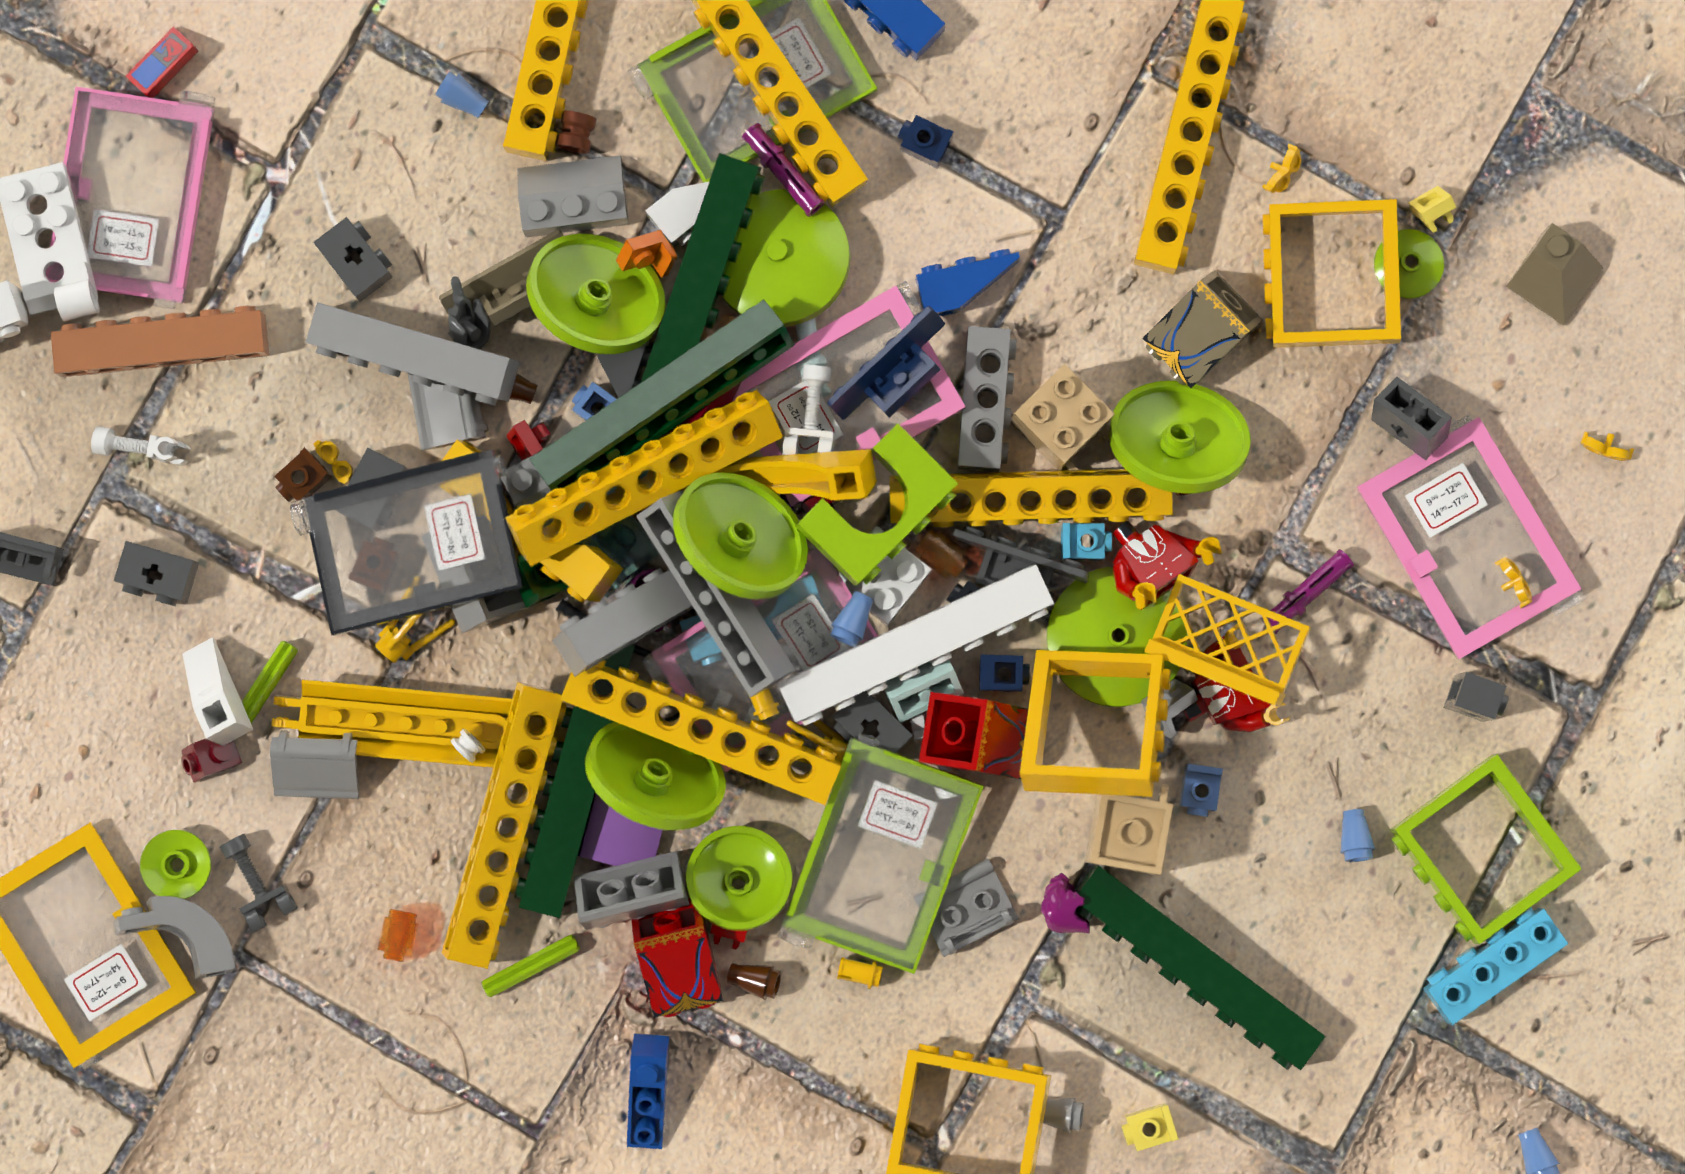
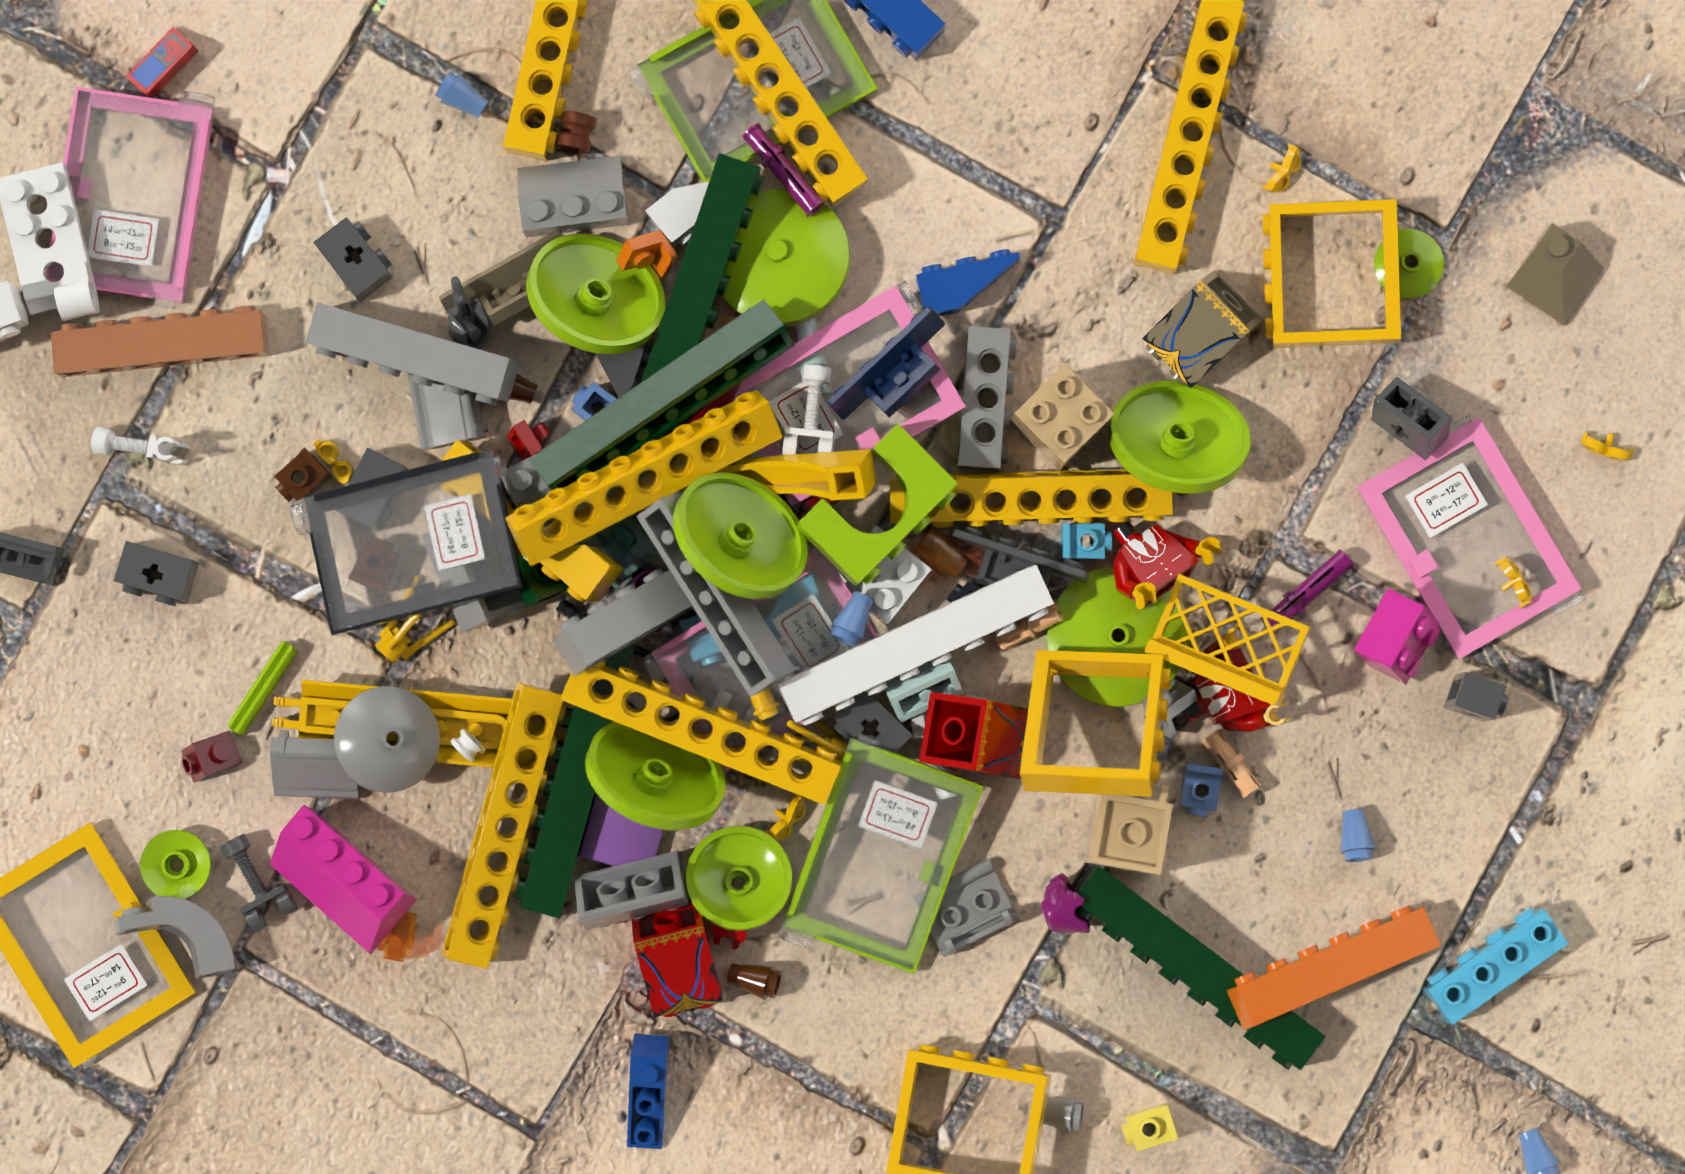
(214, 694): white slope -> none
(340, 878): none -> dark pink slope
(363, 746): none -> light grey dish
(530, 965): lime axle -> none
(794, 813): none -> yellow piece
(860, 972): yellow pin -> none
(929, 152): dark blue brick -> none
(992, 663): dark blue brick -> none
(1029, 629): none -> light nougat axle
(1231, 763): none -> light nougat pin
(1332, 968): none -> orange brick
(1398, 637): none -> dark pink brick
(1432, 206): light yellow tile -> none
(1530, 815): lime window -> none

